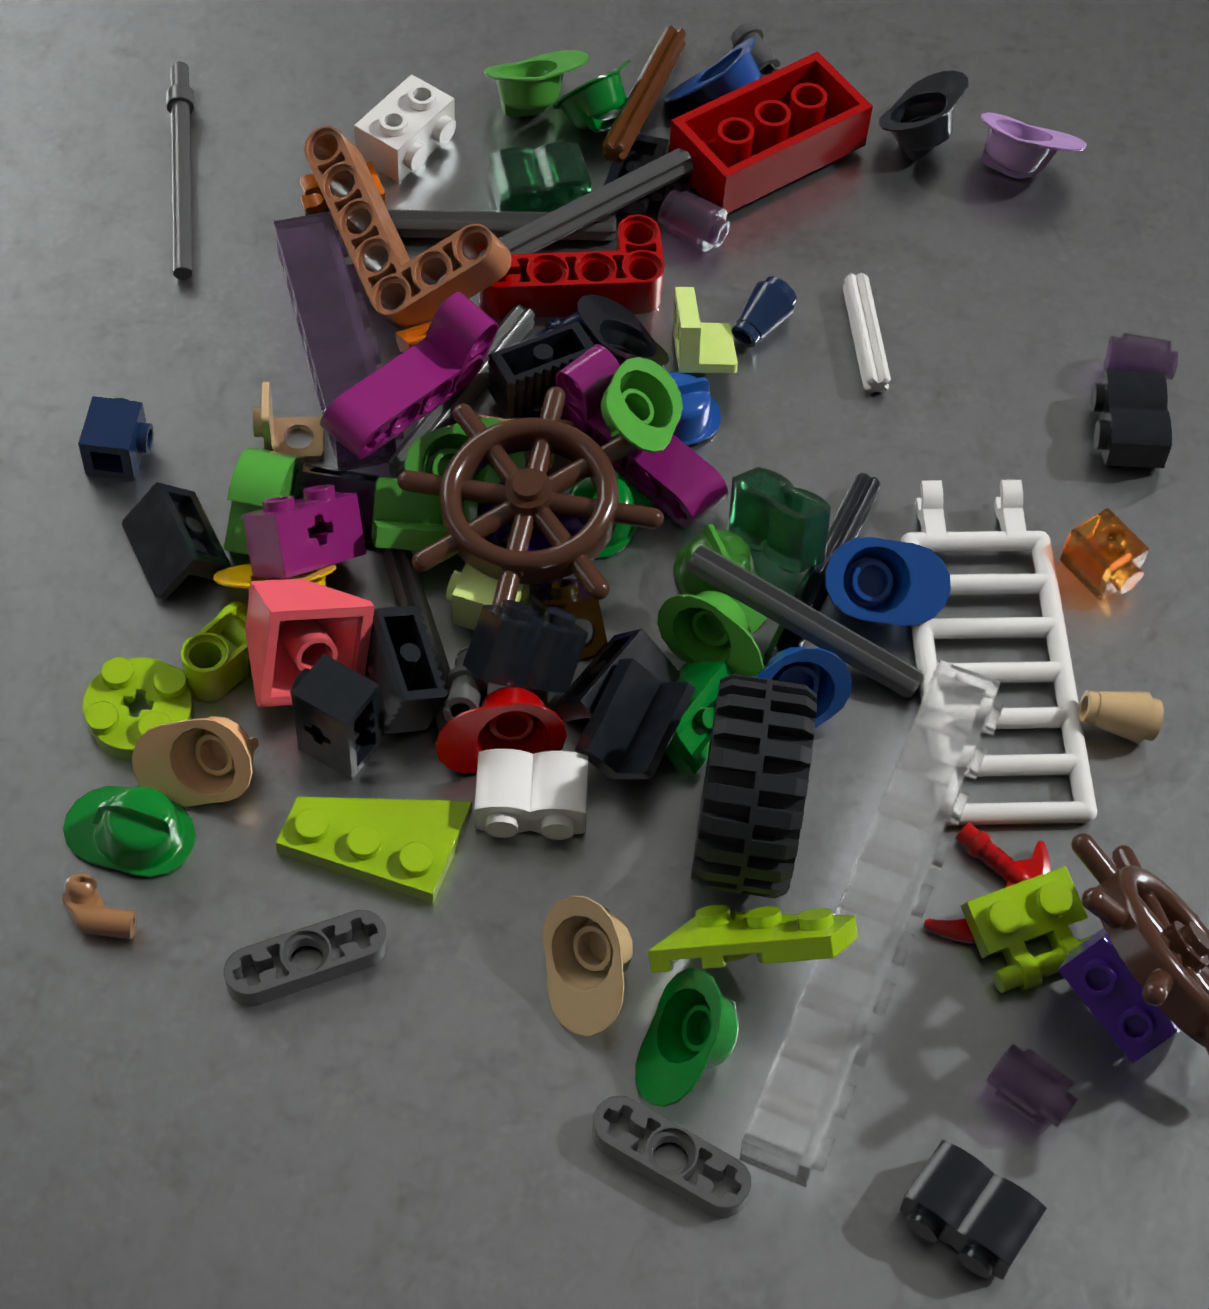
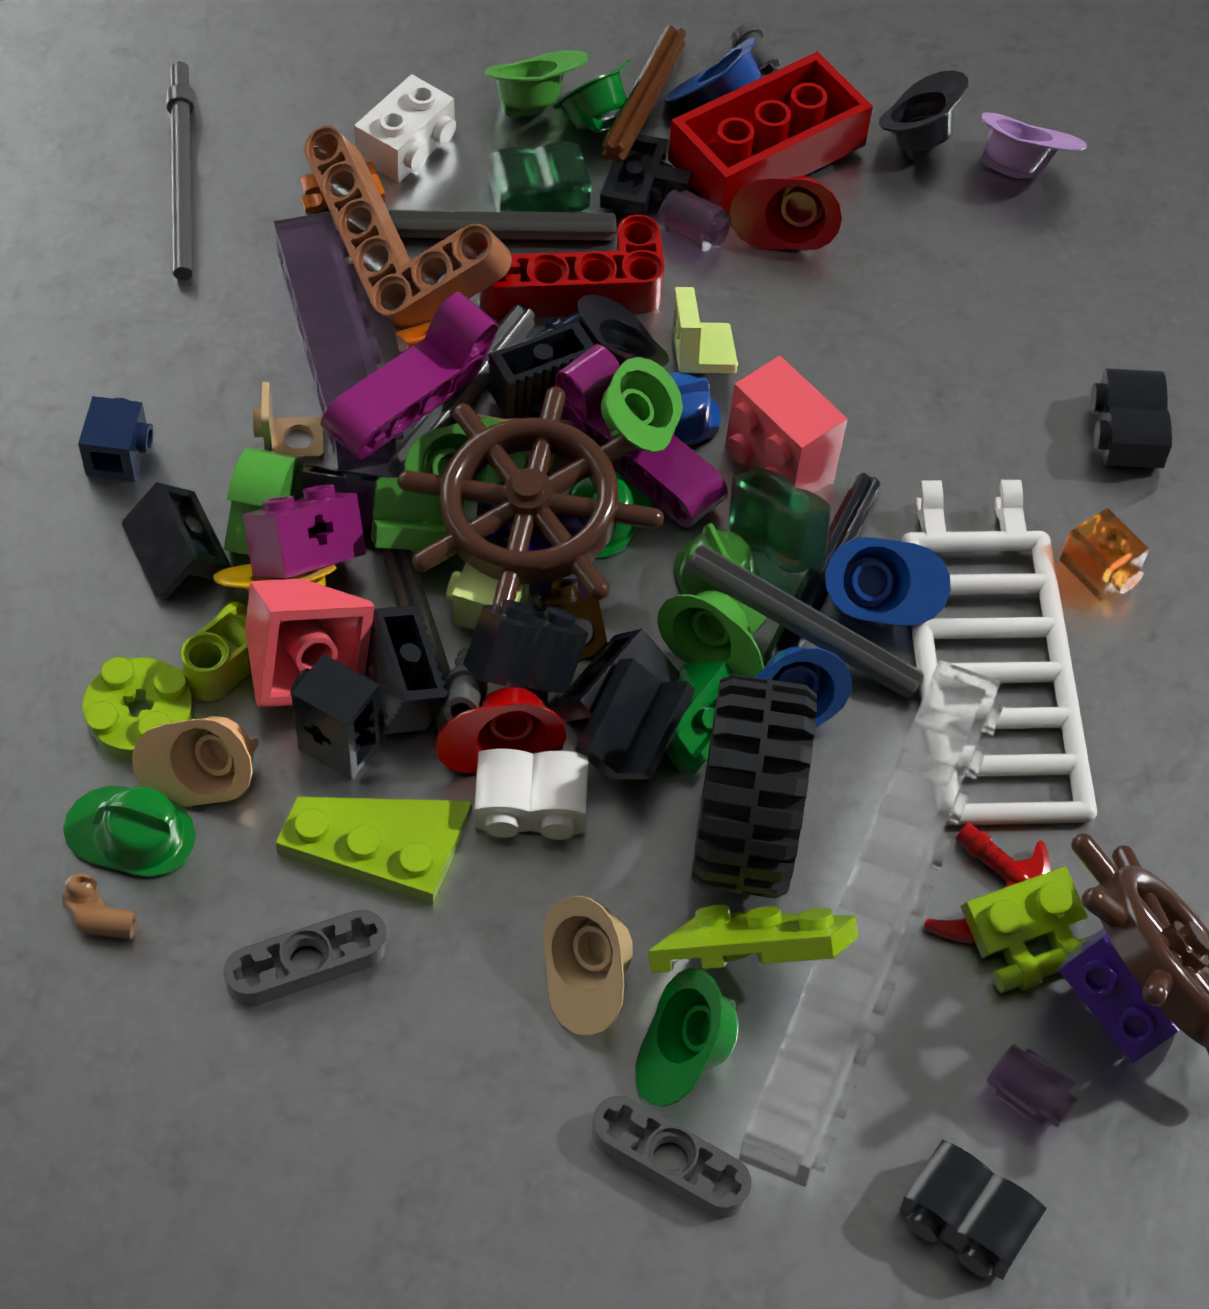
(599, 203): dark grey axle -> none
(765, 309): dark blue cone -> none
(785, 426): none -> coral brick
(786, 214): none -> red piece
(866, 333): white axle -> none
(1123, 713): tan cone -> none
(1141, 353): clear purple brick -> none

